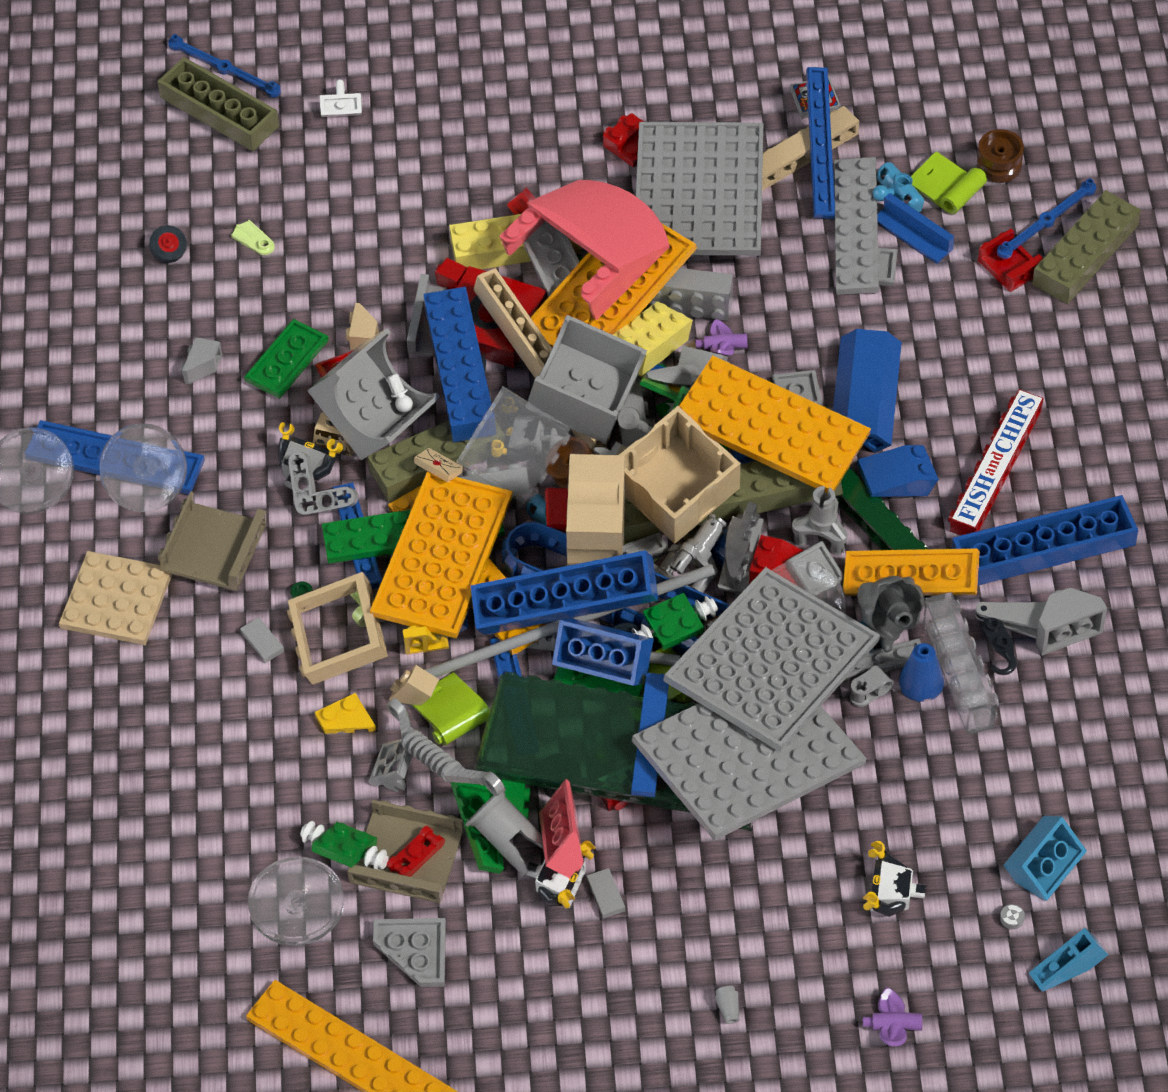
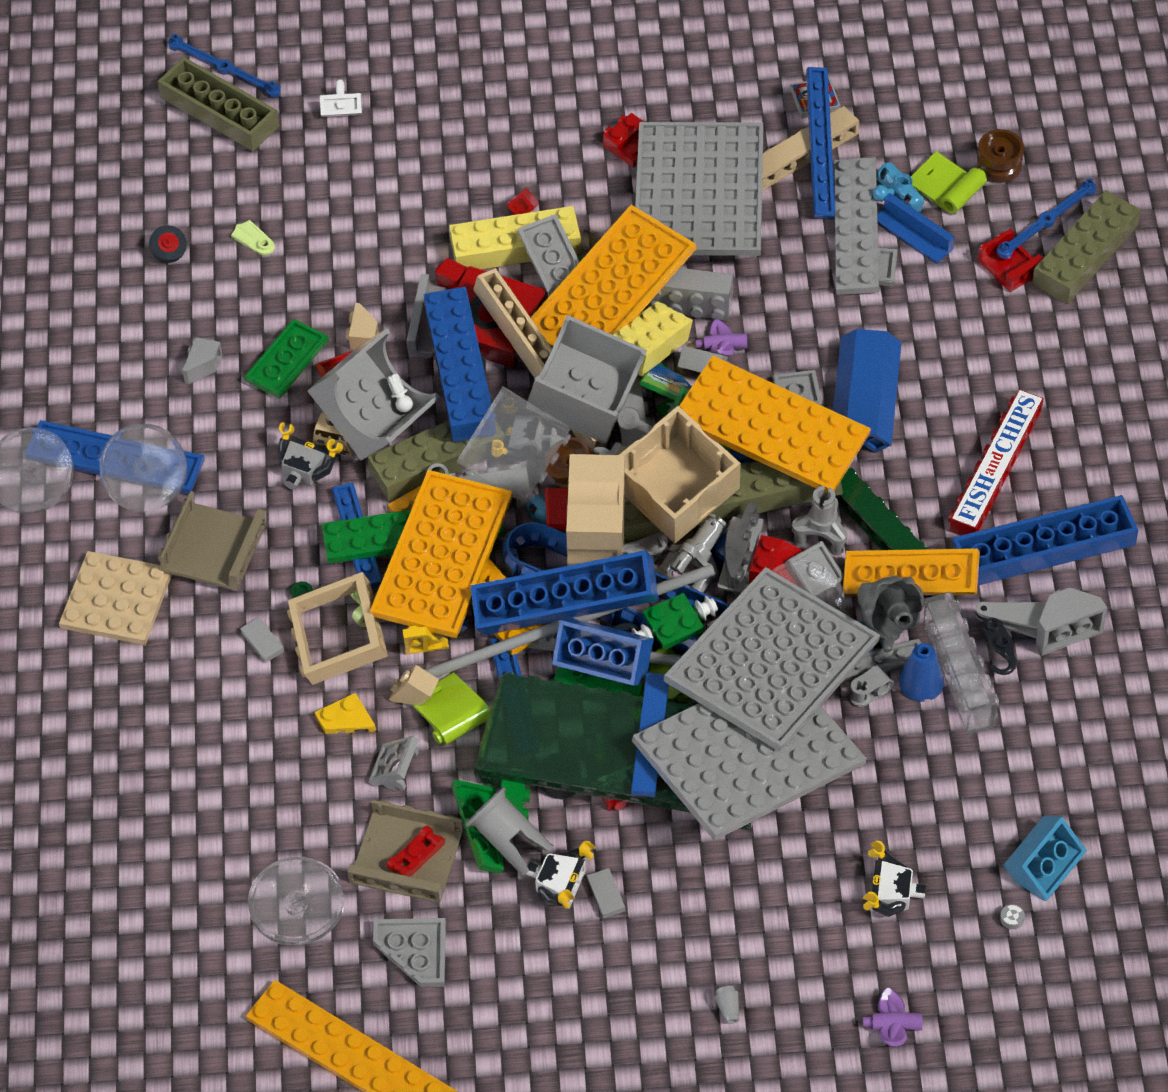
(309, 493): light grey beam -> none
(344, 845): green plate -> none
(436, 758): light grey piece -> none
(438, 464): tan tile -> none
(561, 832): coral slope -> none
(607, 225): coral windscreen -> none
(675, 375): light grey piece -> none
(898, 472): blue slope -> none
(1068, 961): dark azure slope -> none

